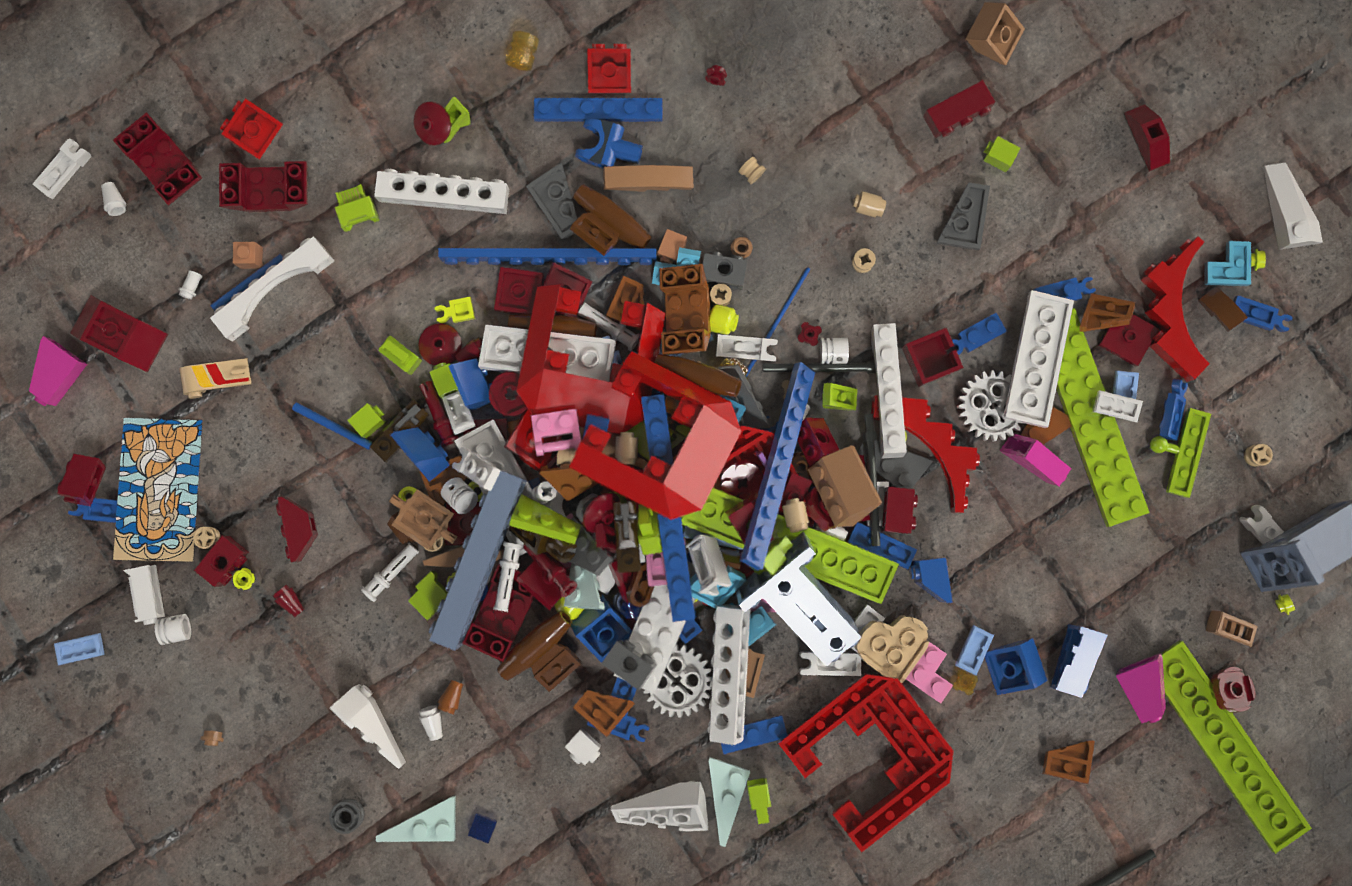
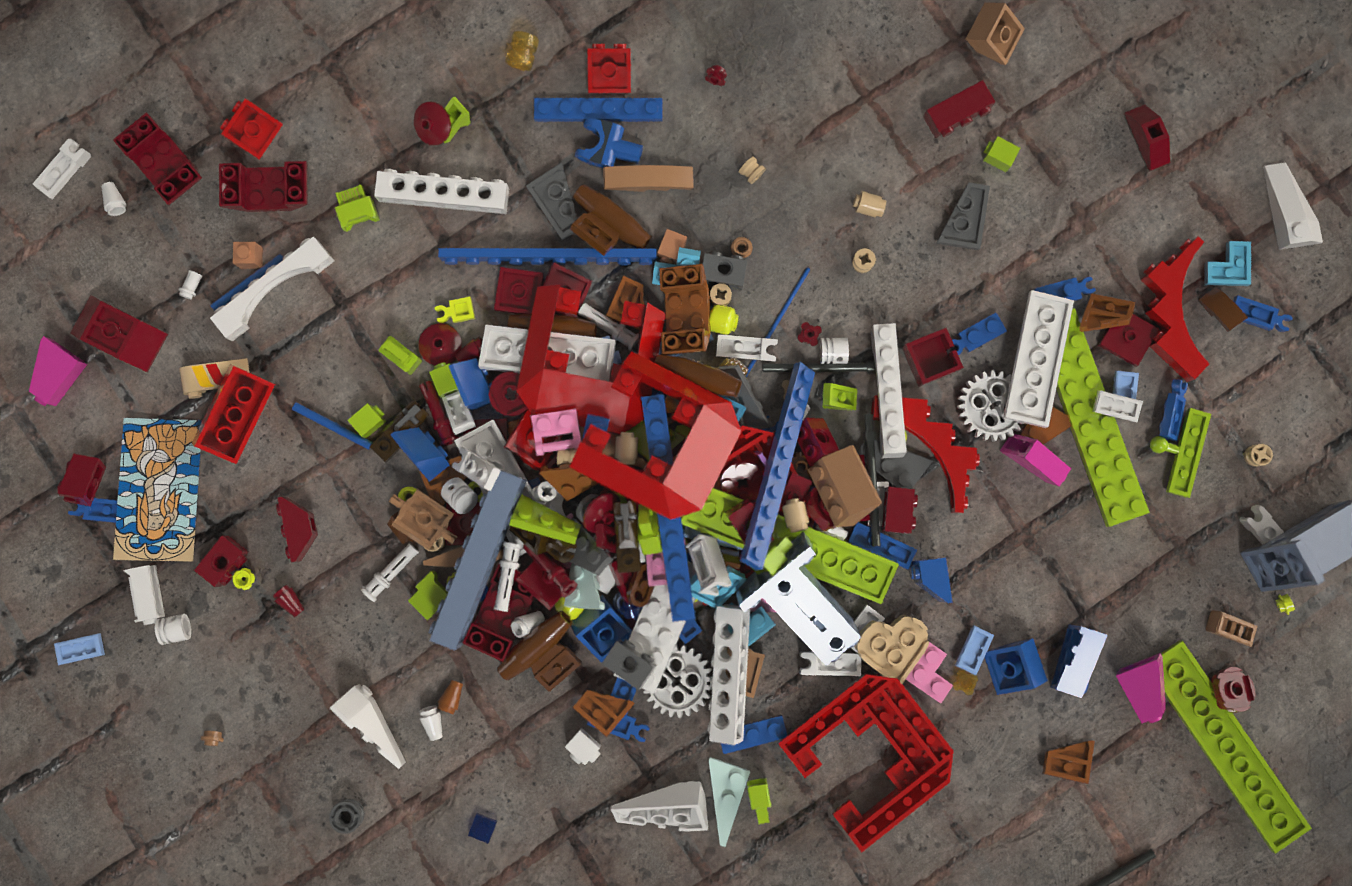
(201, 537): tan wheel -> none
(233, 414): none -> red brick
(430, 825): light aqua wing -> none
(525, 624): none -> white cone
(1258, 259): neon yellow plate -> none

